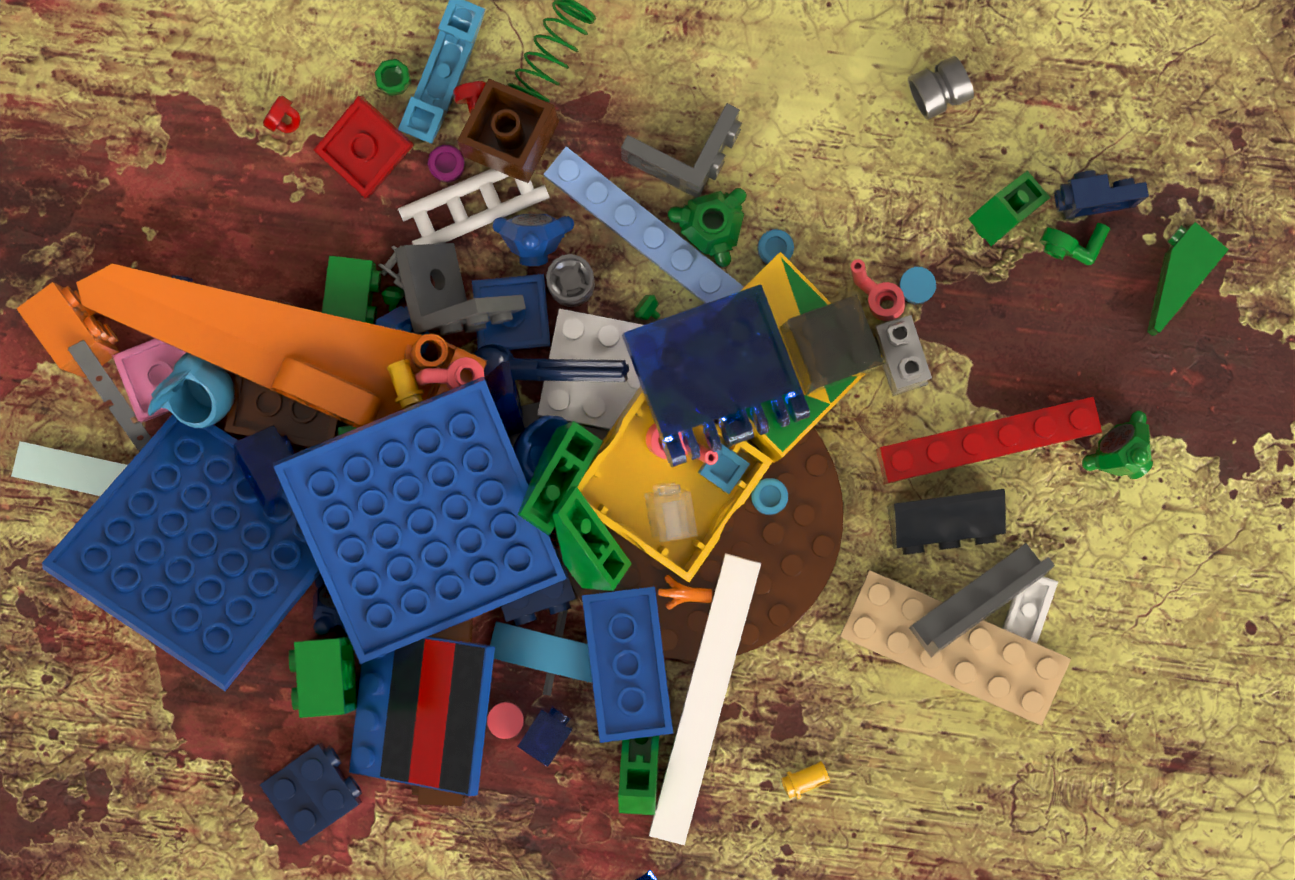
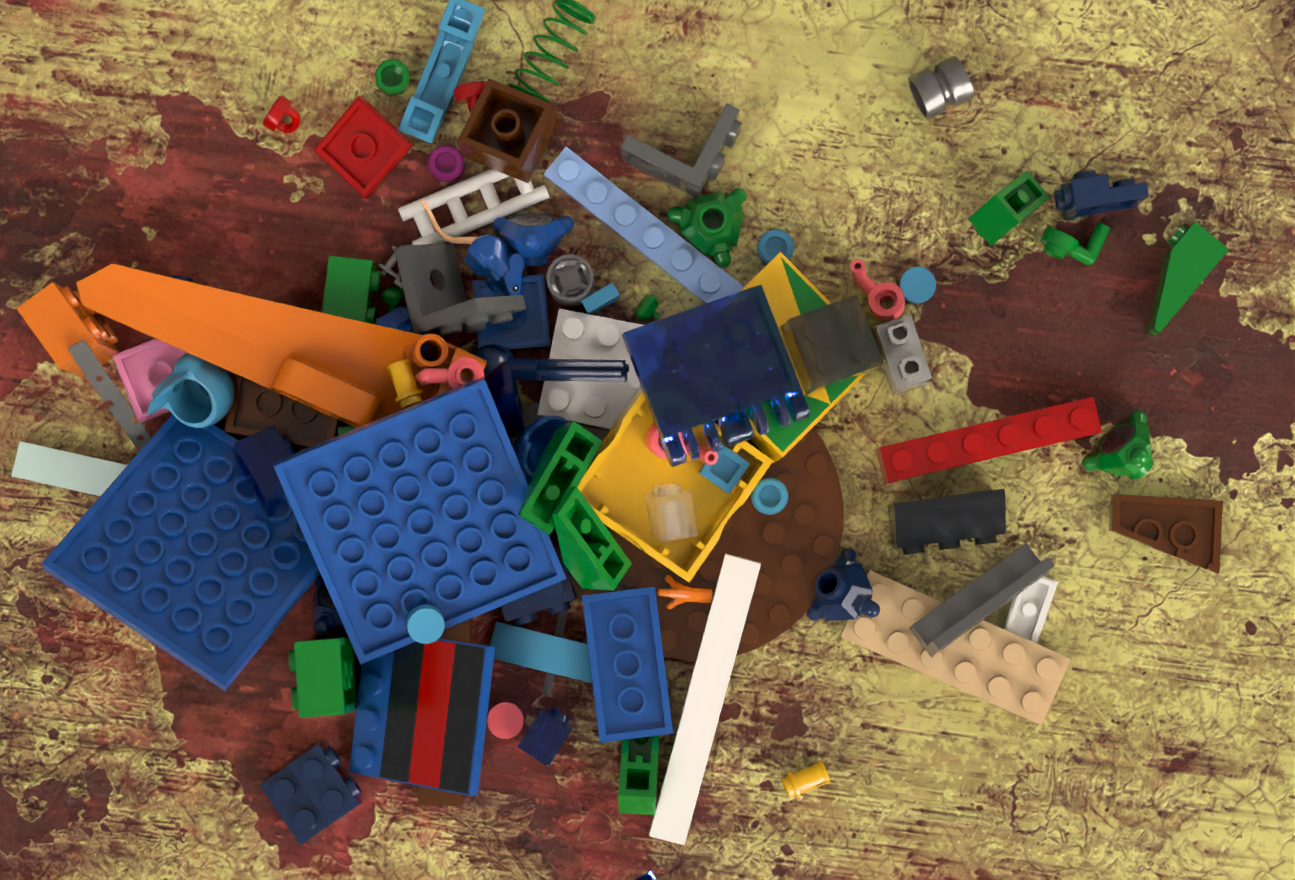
(425, 624): none -> dark azure tile
(488, 257): none -> blue animal
(600, 299): none -> dark azure tile
(843, 591): none -> dark blue rock
(1171, 525): none -> reddish brown wing

